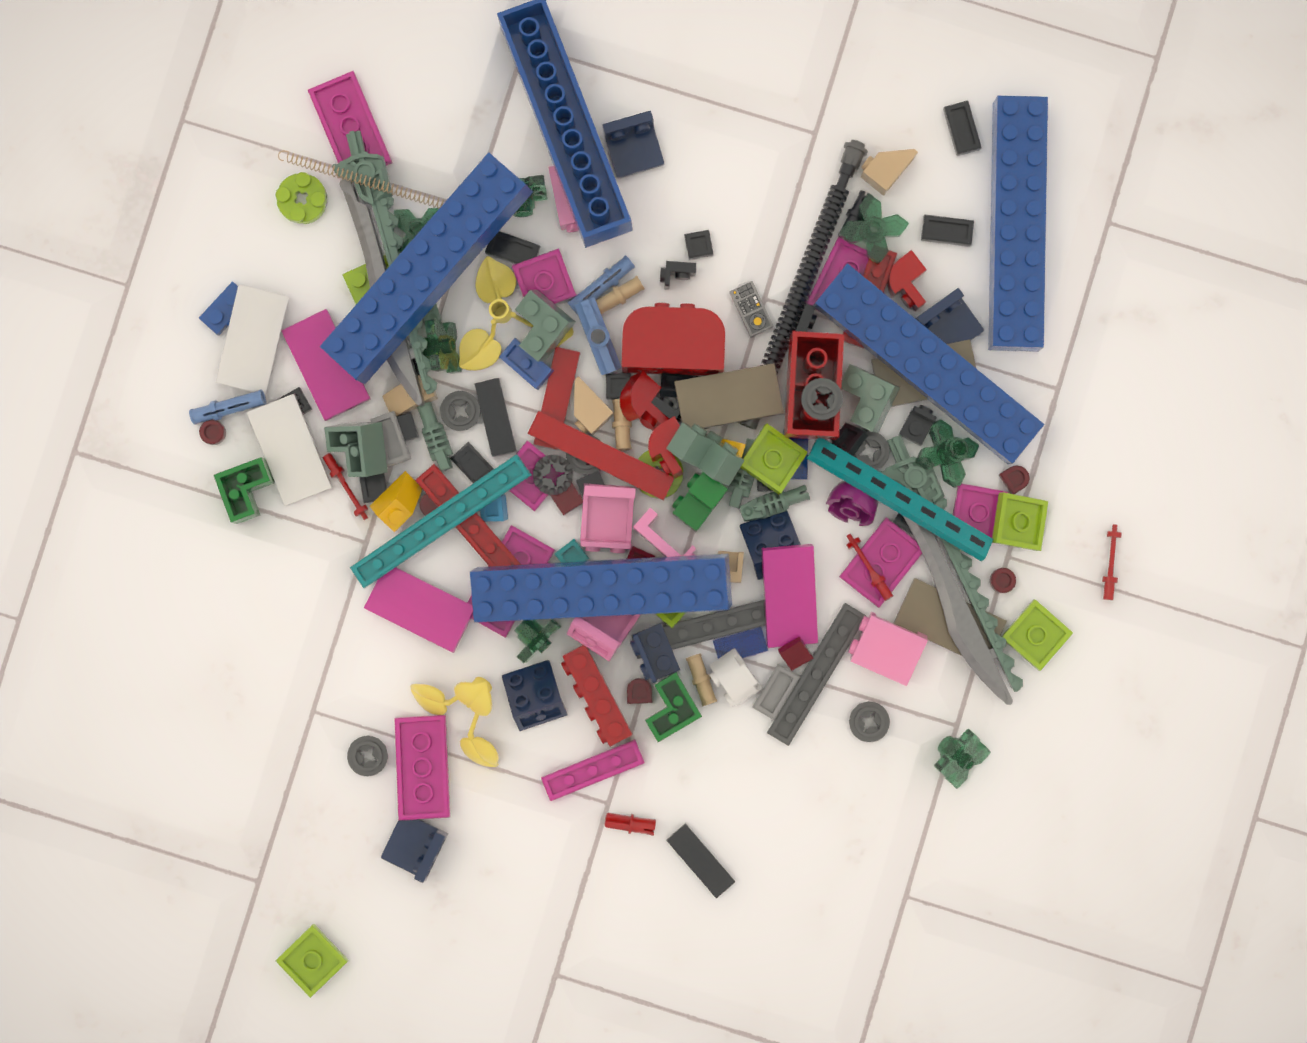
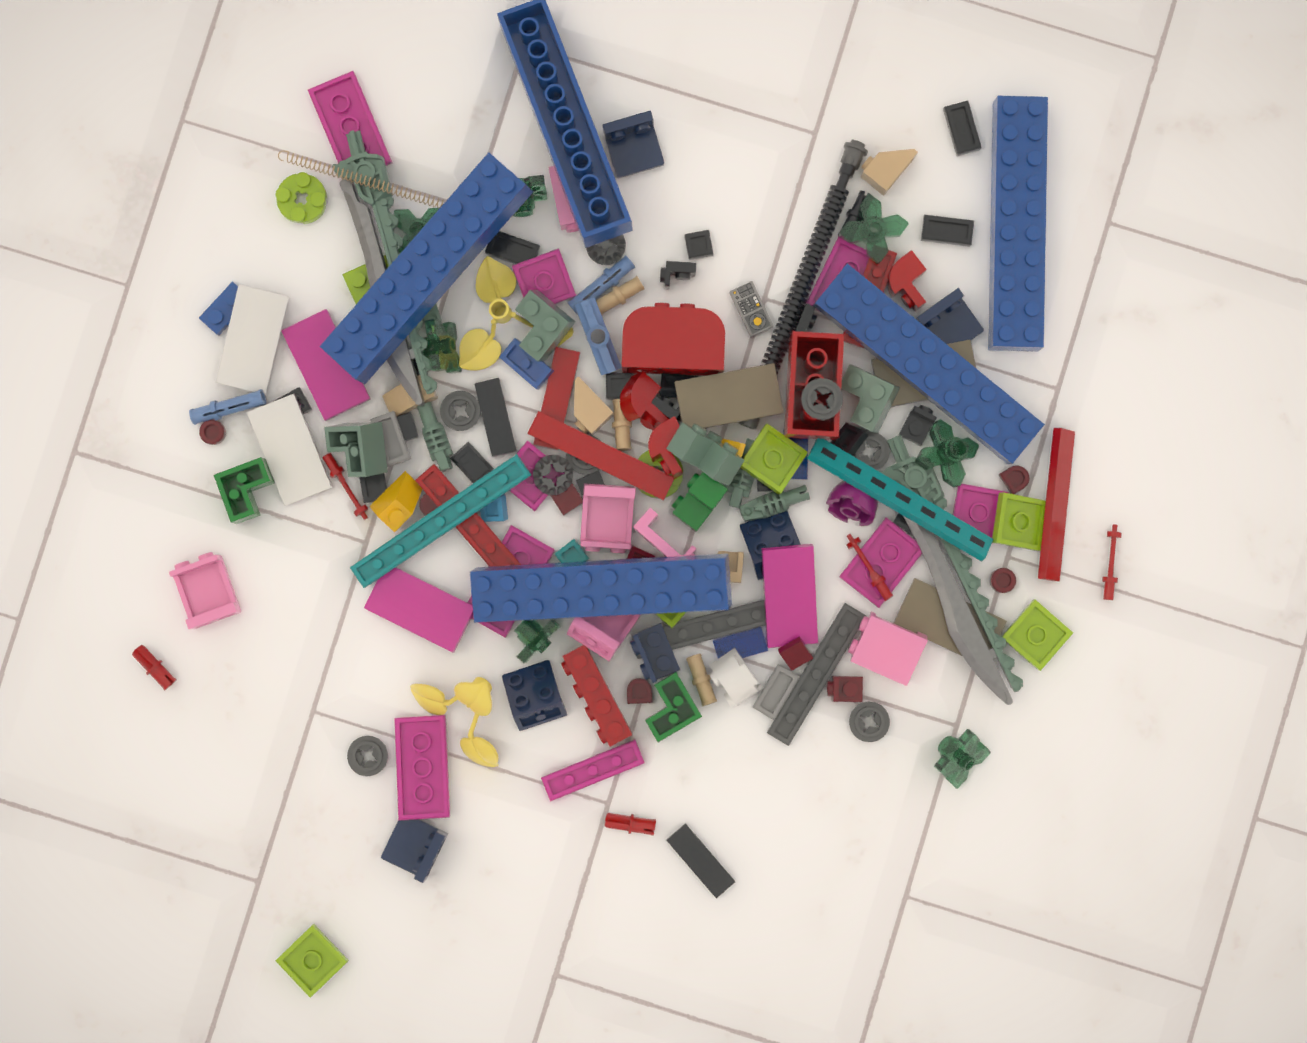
(153, 667): none -> red axle
(205, 590): none -> bright pink panel
(613, 254): none -> dark grey gear
(845, 689): none -> dark red bracket
(1056, 504): none -> red tile

